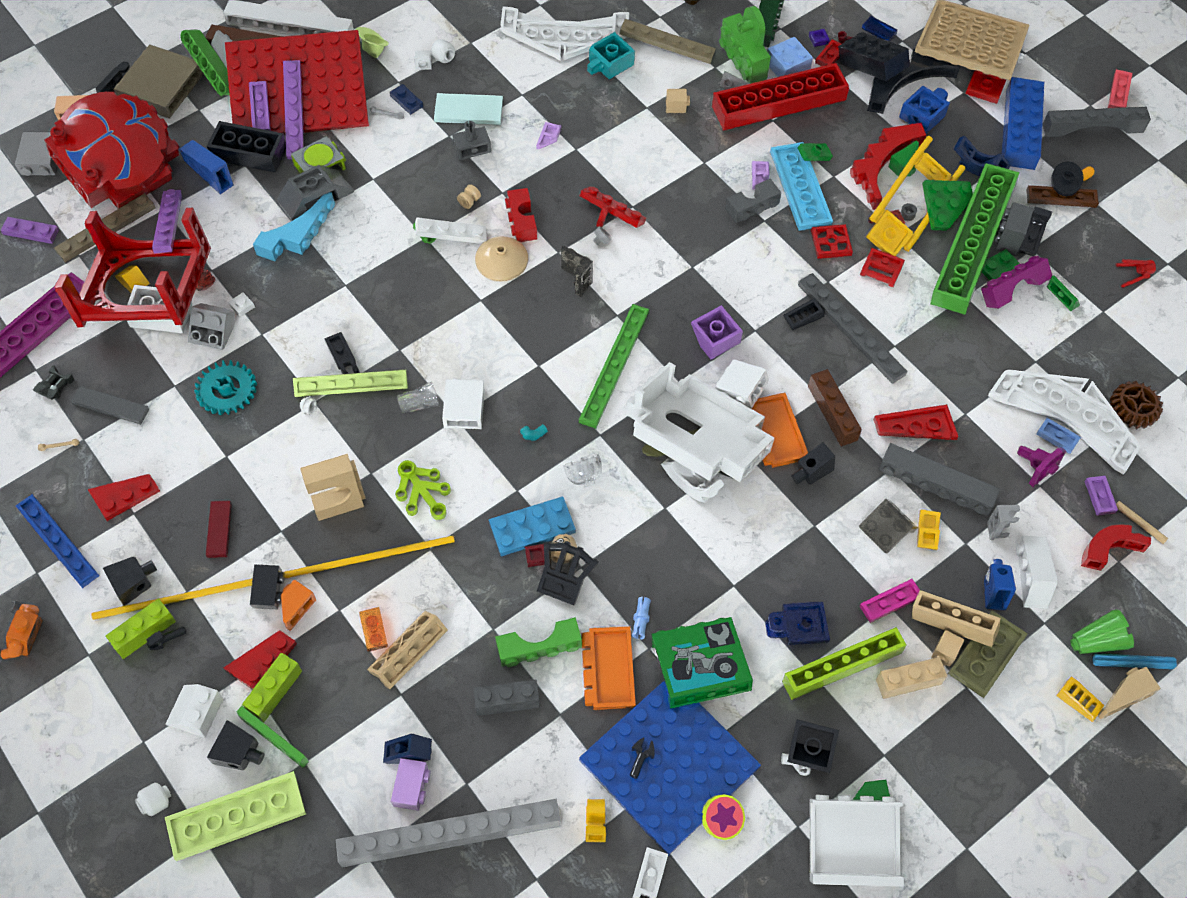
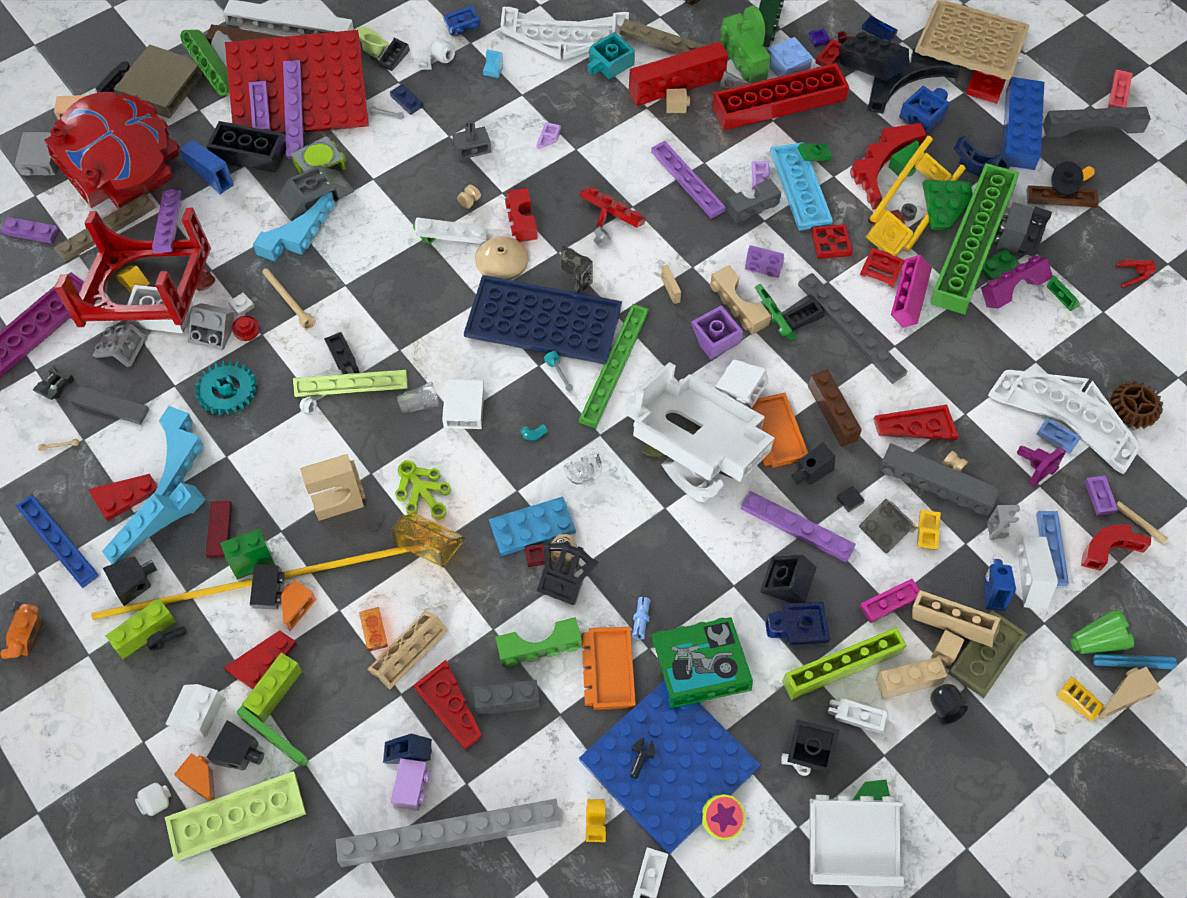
(121, 342): none -> light grey bracket
(151, 517): none -> medium azure arch
(181, 449): none -> medium azure arch
(197, 776): none -> orange slope
(245, 328): none -> red plate
(246, 551): none -> green brick
(306, 320): none -> tan piece
(396, 43): none -> black slope
(426, 538): none -> clear yellow slope
(448, 704): none -> red wing
(462, 20): none -> blue bracket
(467, 107): light aqua tile -> none
(493, 64): none -> medium azure panel
(543, 319): none -> dark blue plate
(553, 360): none -> hinge
(670, 284): none -> tan tile
(679, 71): none -> red brick
(688, 179): none -> medium lavender plate
(751, 315): none -> tan arch
(764, 261): none -> medium lavender bracket
(776, 315): none -> green wing
(789, 578): none -> black slope
(798, 526): none -> medium lavender plate
(850, 499): none -> black tile
(858, 715): none -> white hinge
(911, 291): none -> dark pink brick
(945, 699): none -> black helmet
(954, 462): none -> tan wheel
(1050, 527): none -> medium blue tile

